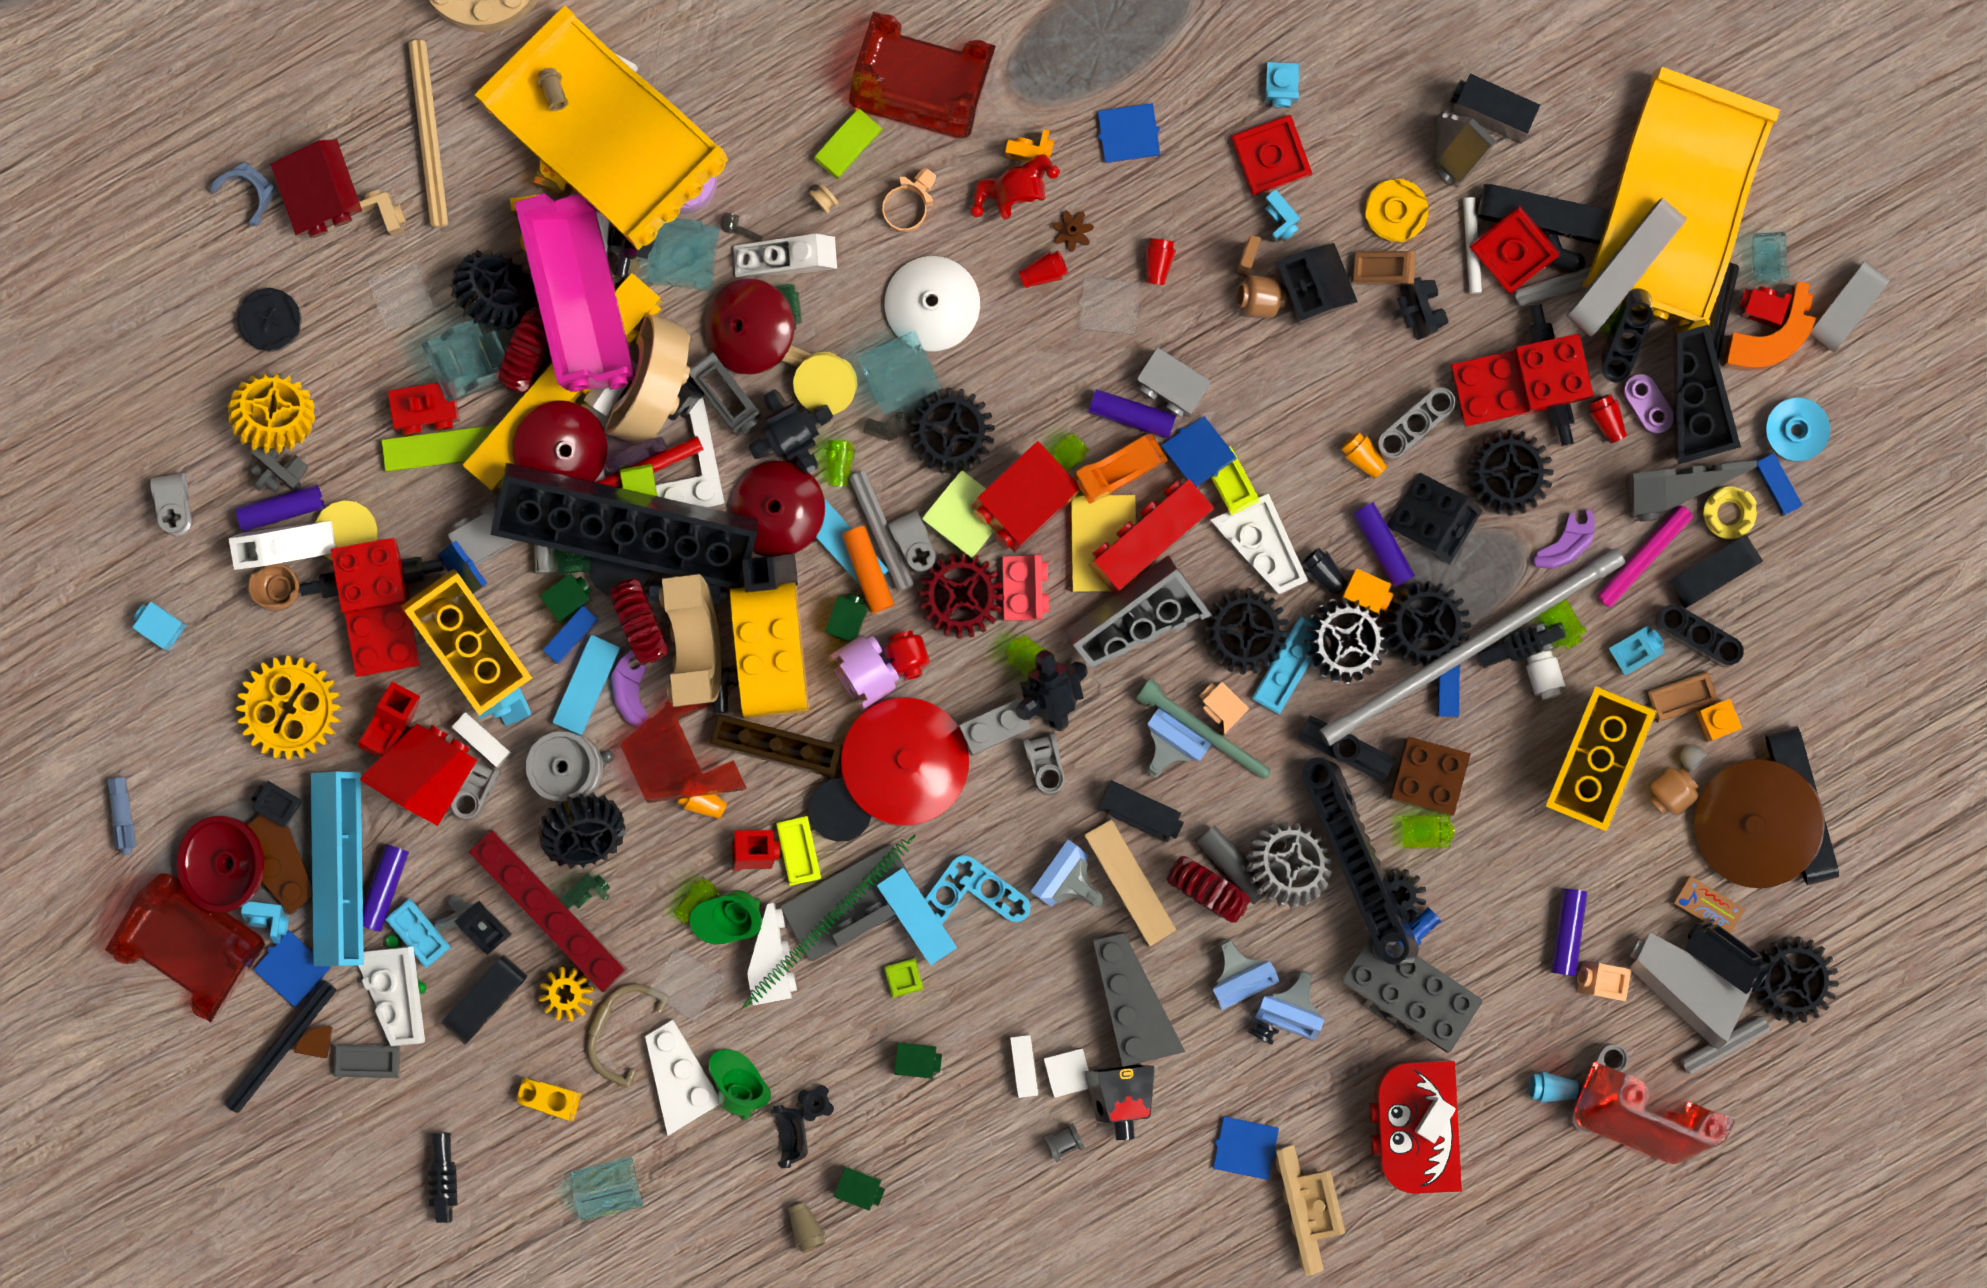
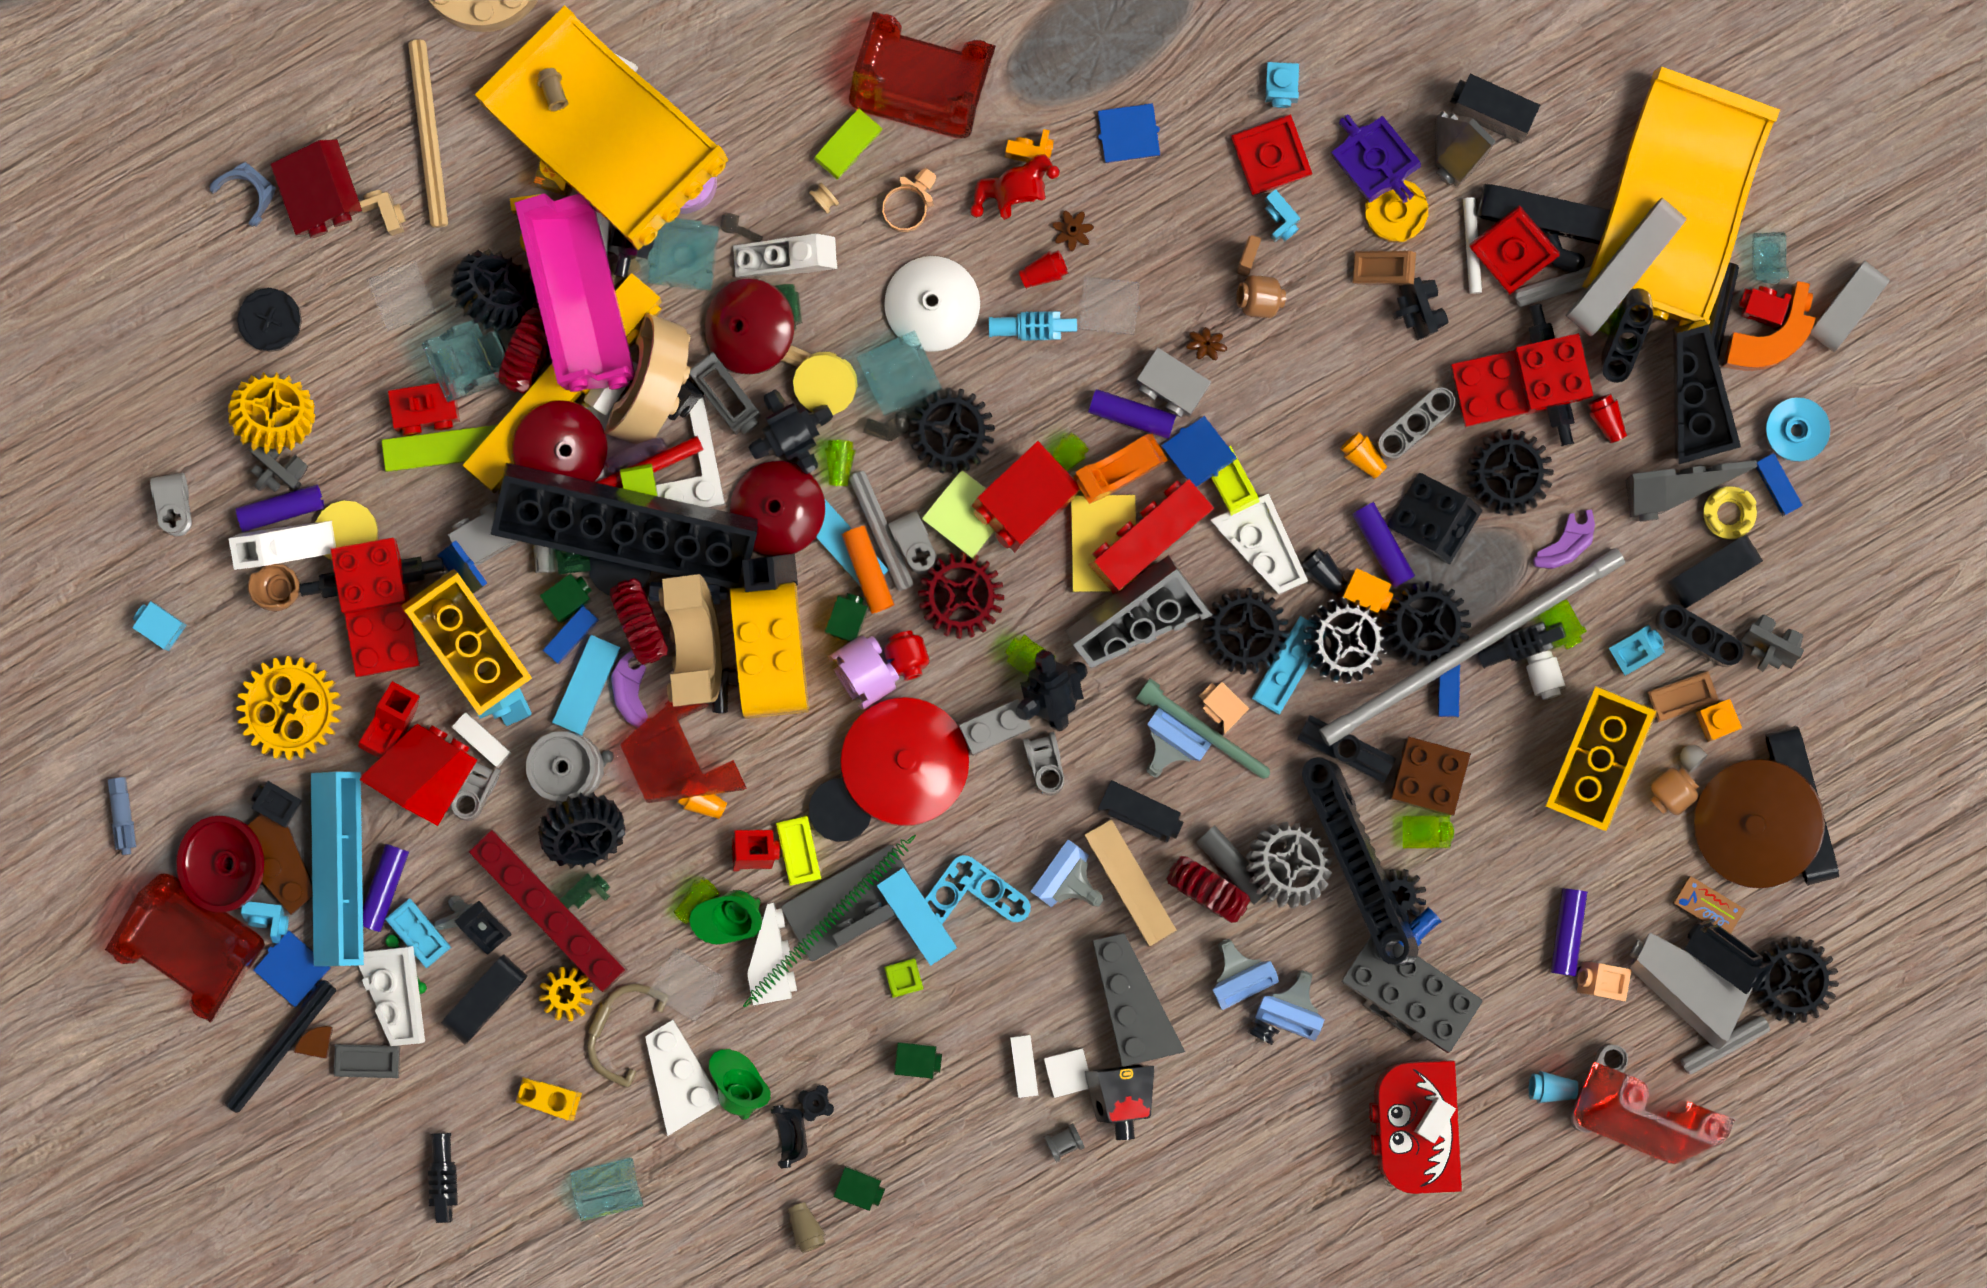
(775, 745): dark brown brick -> none
(1024, 588): coral bracket -> none
(1032, 326): none -> medium azure hinge
(1159, 257): red cone -> none
(1206, 344): none -> reddish brown plant
(1246, 1148): blue piece -> none
(1312, 1208): tan bracket -> none
(1315, 283): black slope -> none
(1376, 159): none -> dark purple plate
(1645, 556): dark pink axle -> none
(1647, 404): lavender plate -> none
(1771, 648): none -> dark grey hips

